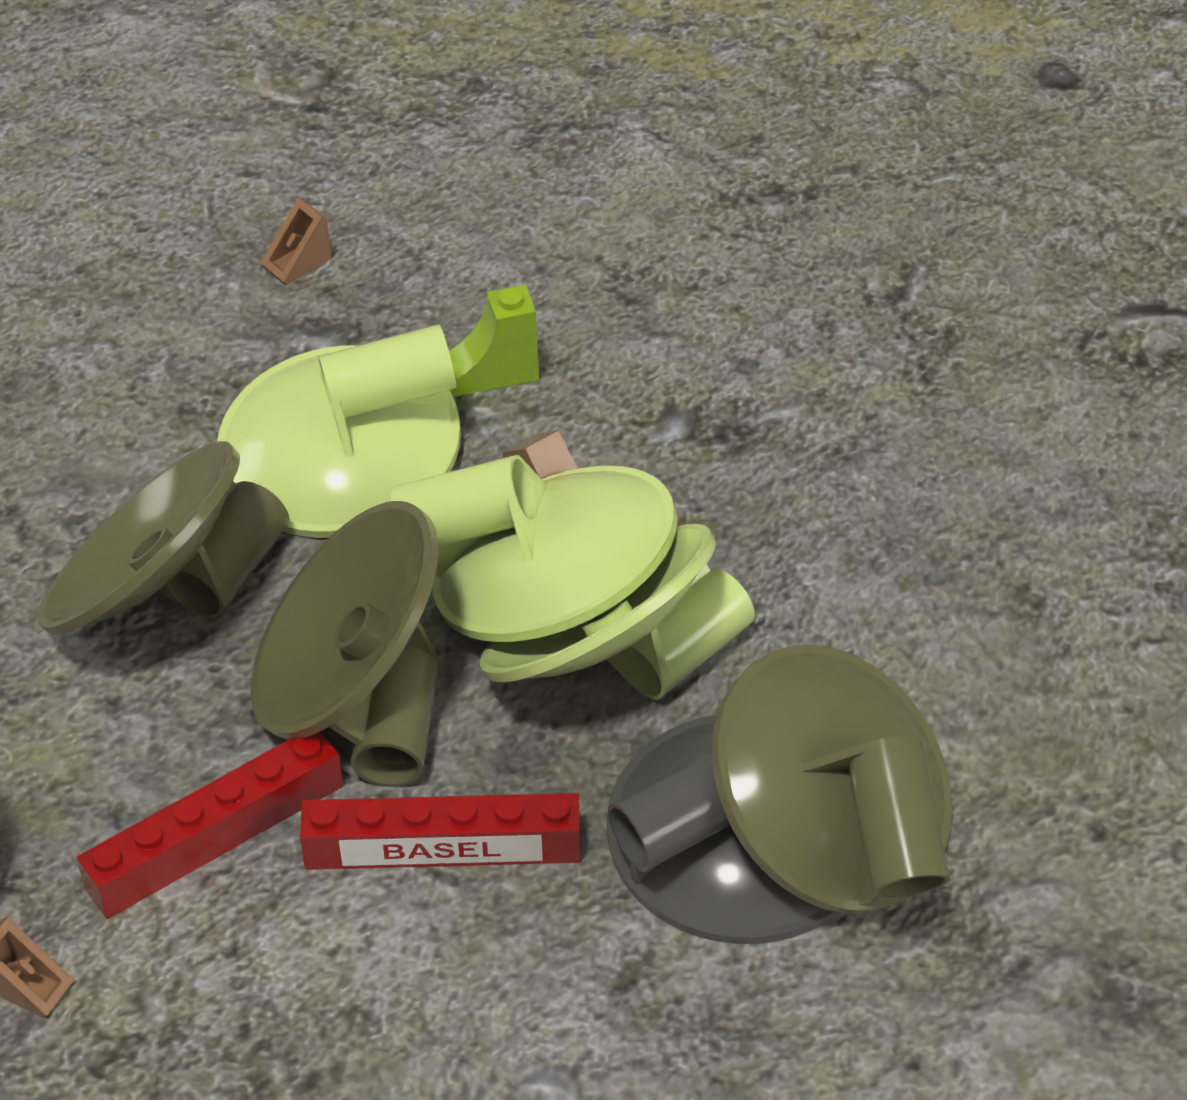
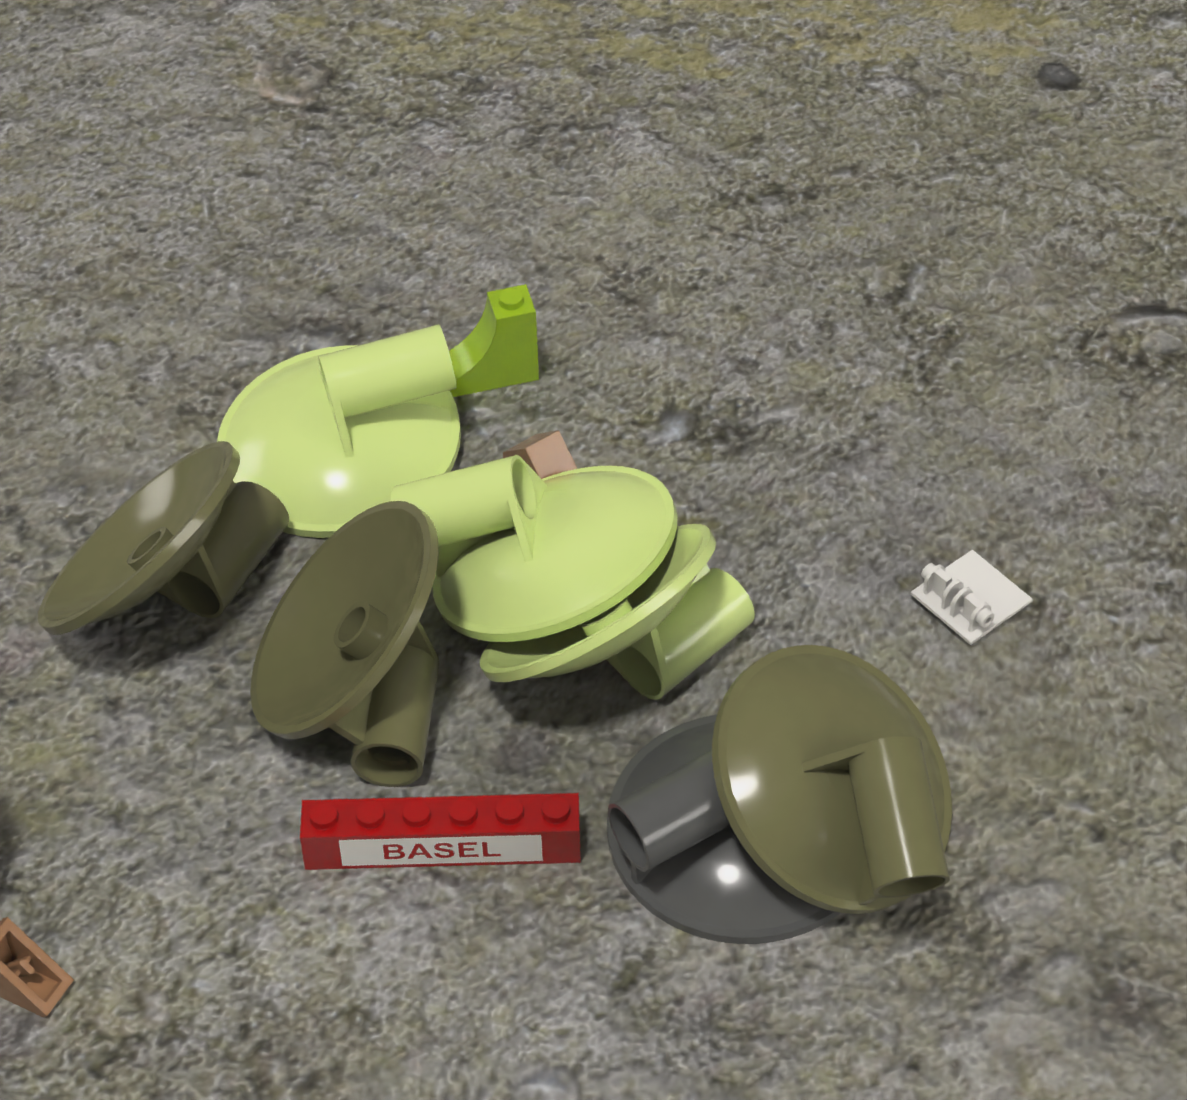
(208, 822): red brick -> none
(299, 243): medium nougat slope -> none
(970, 596): none -> white hinge

